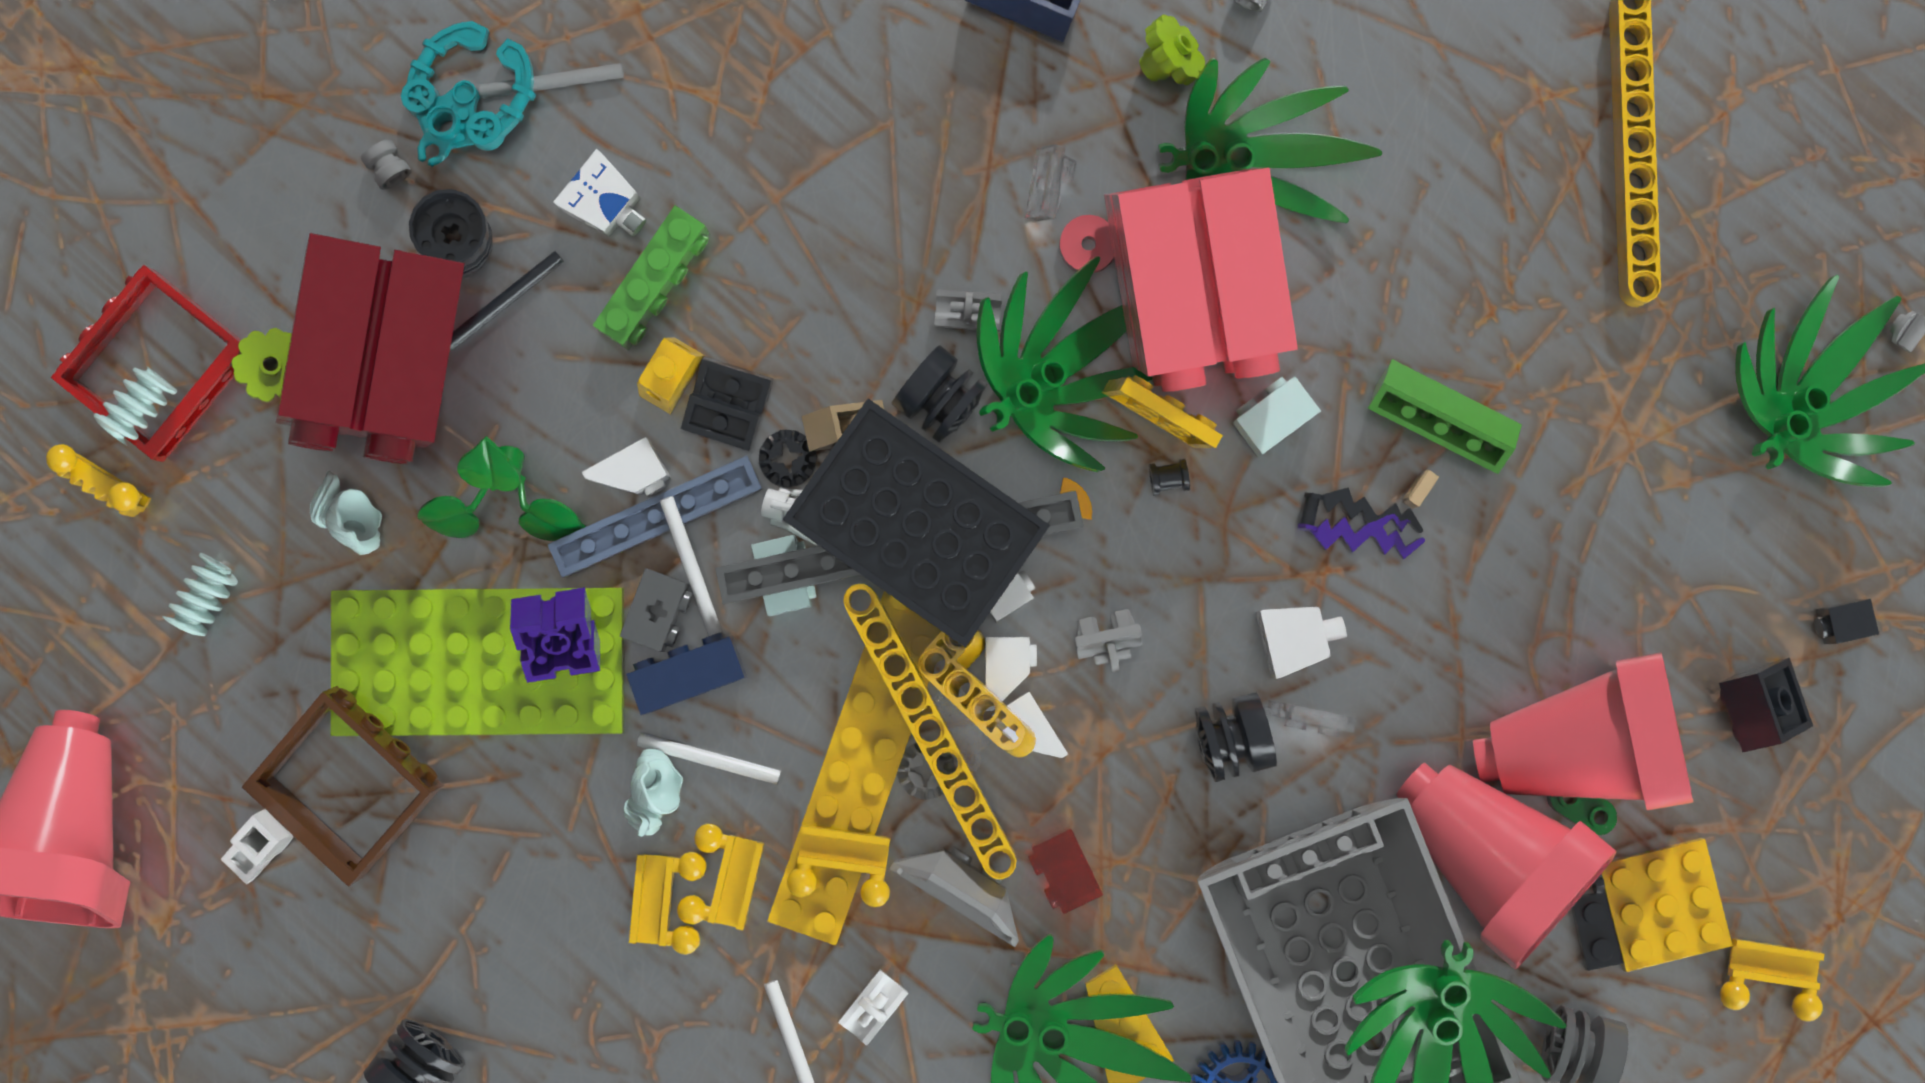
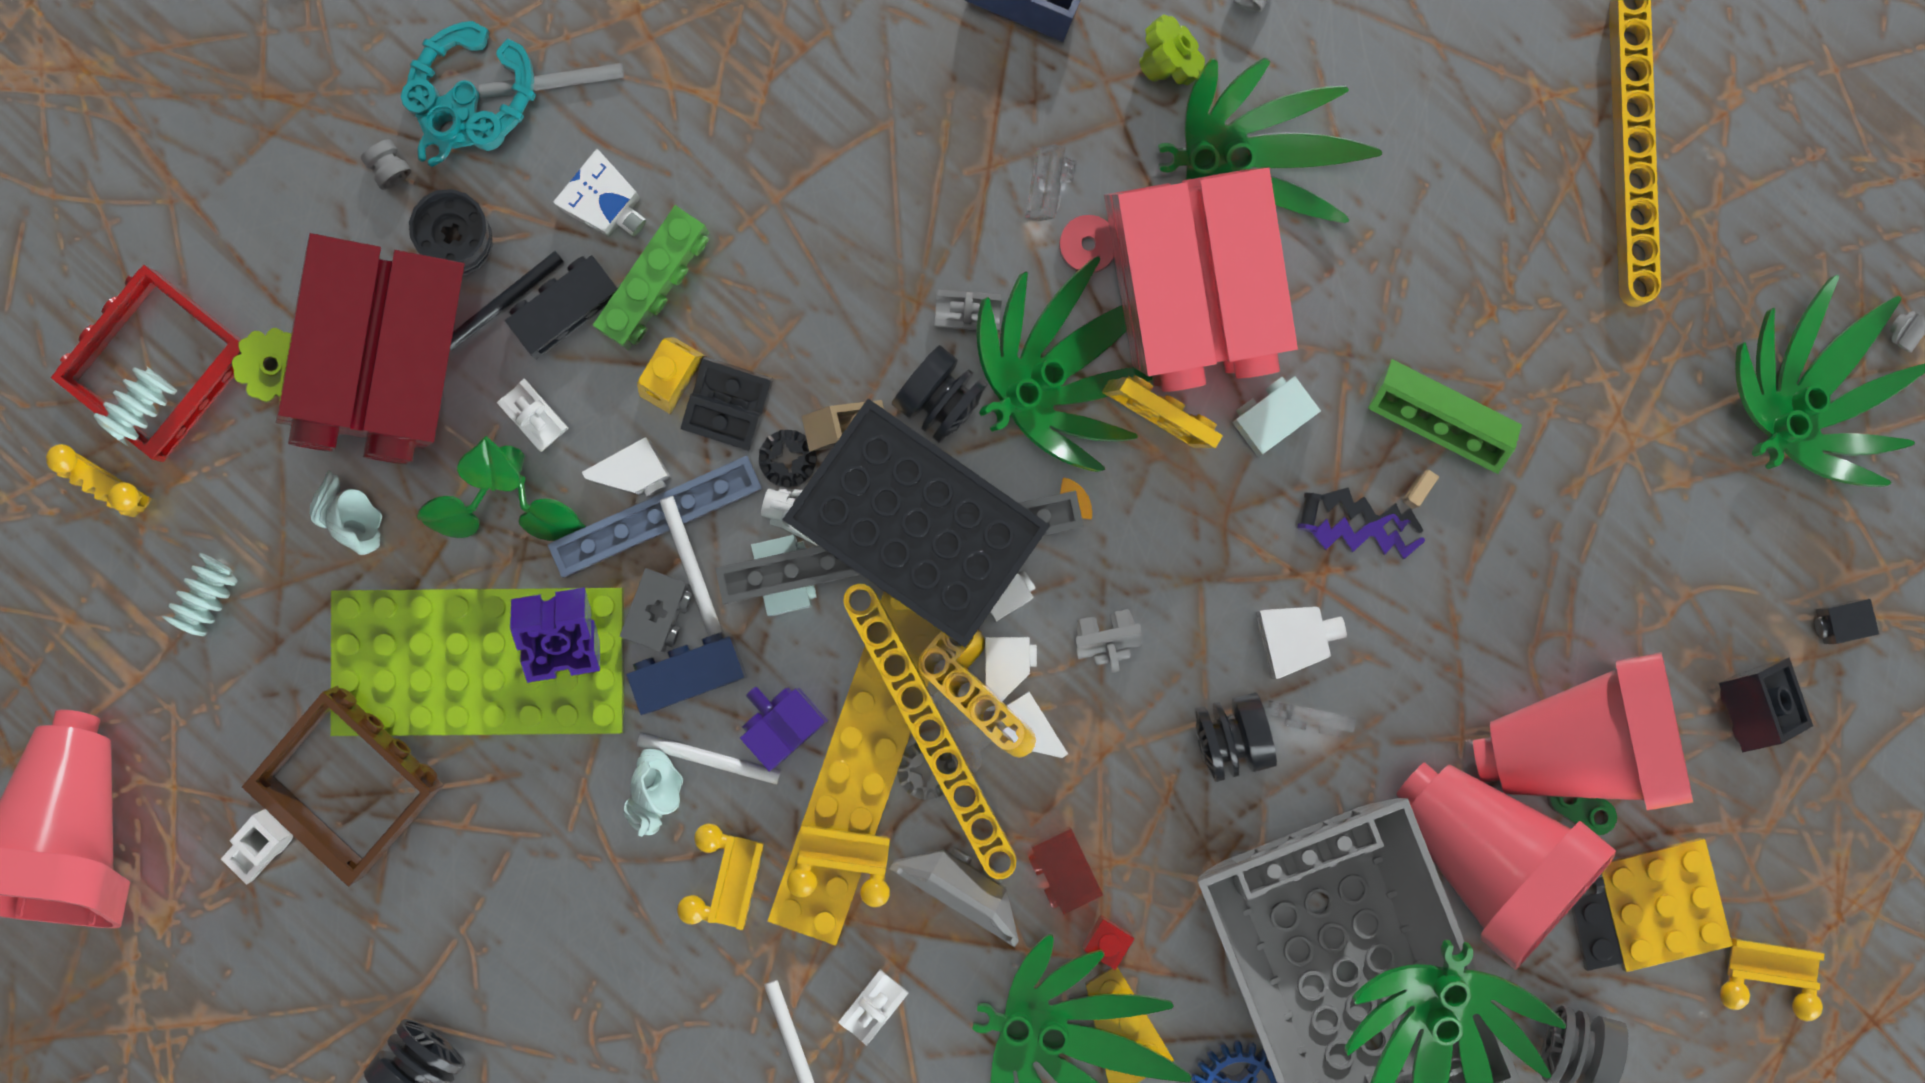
(532, 415): none -> white hips
(561, 306): none -> black brick
(653, 900): yellow gear -> none
(780, 725): none -> dark purple brick
(1109, 938): none -> red brick
(1169, 477): black bush -> none

